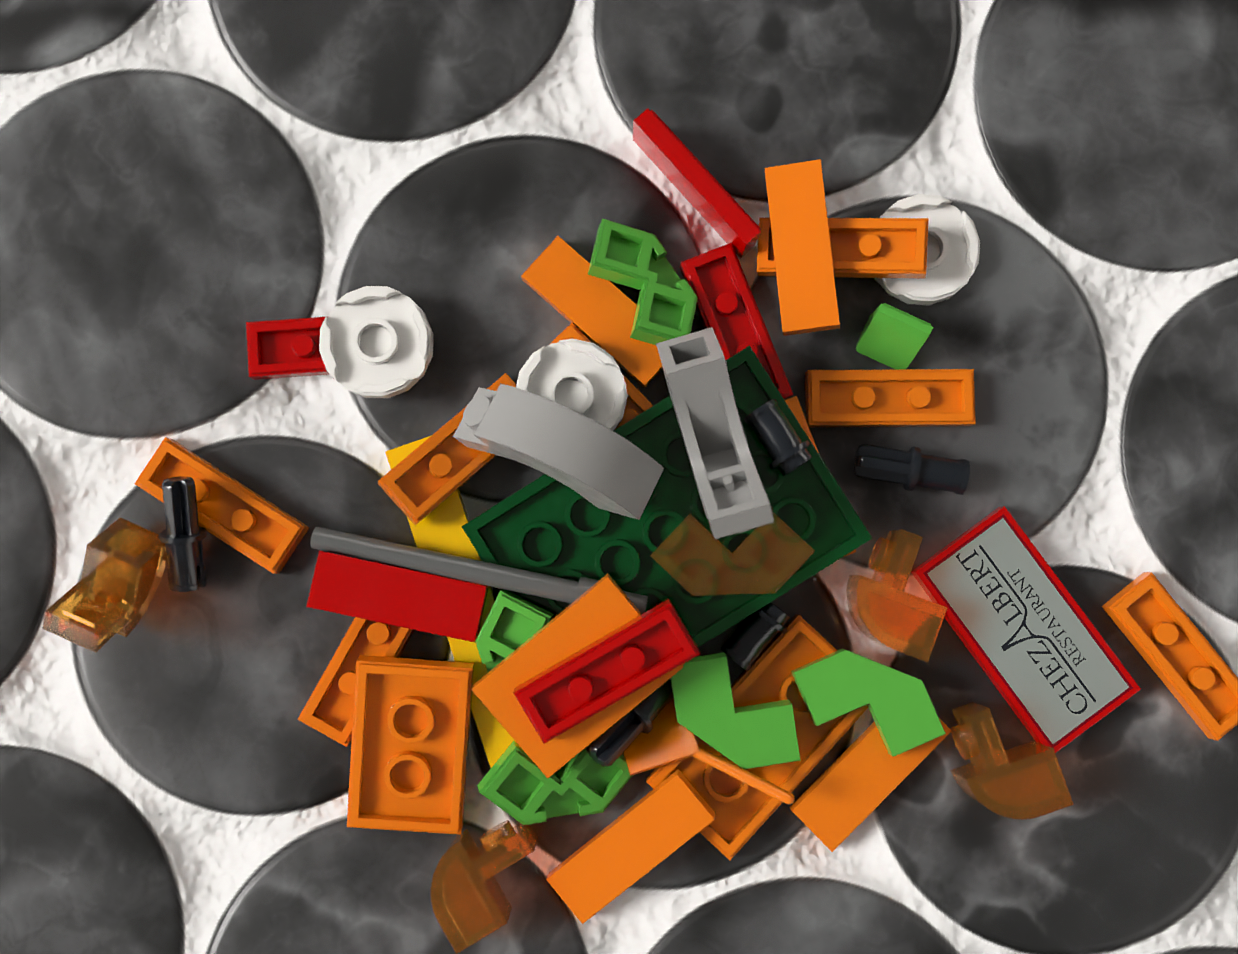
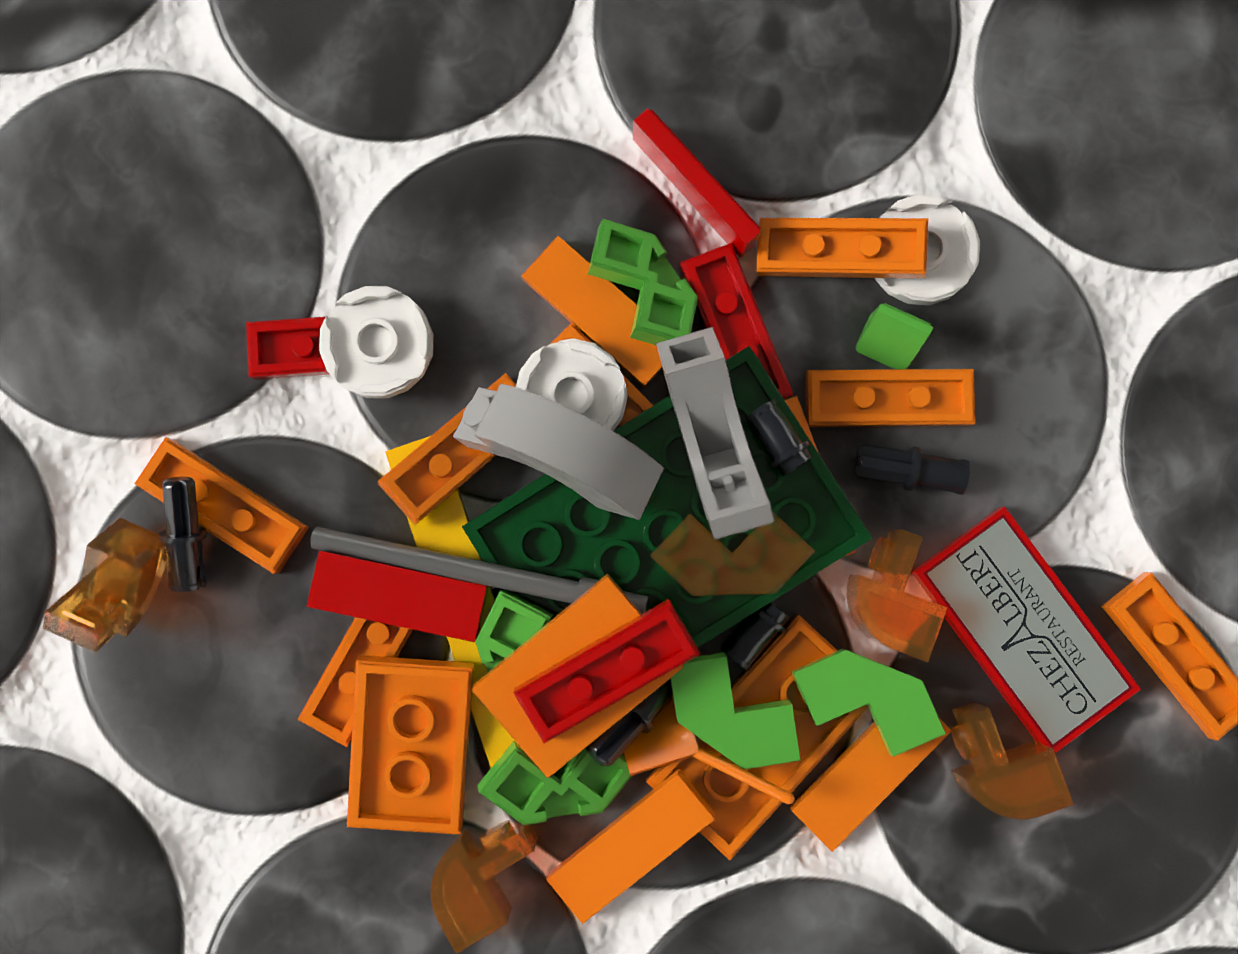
(802, 248): orange tile -> none

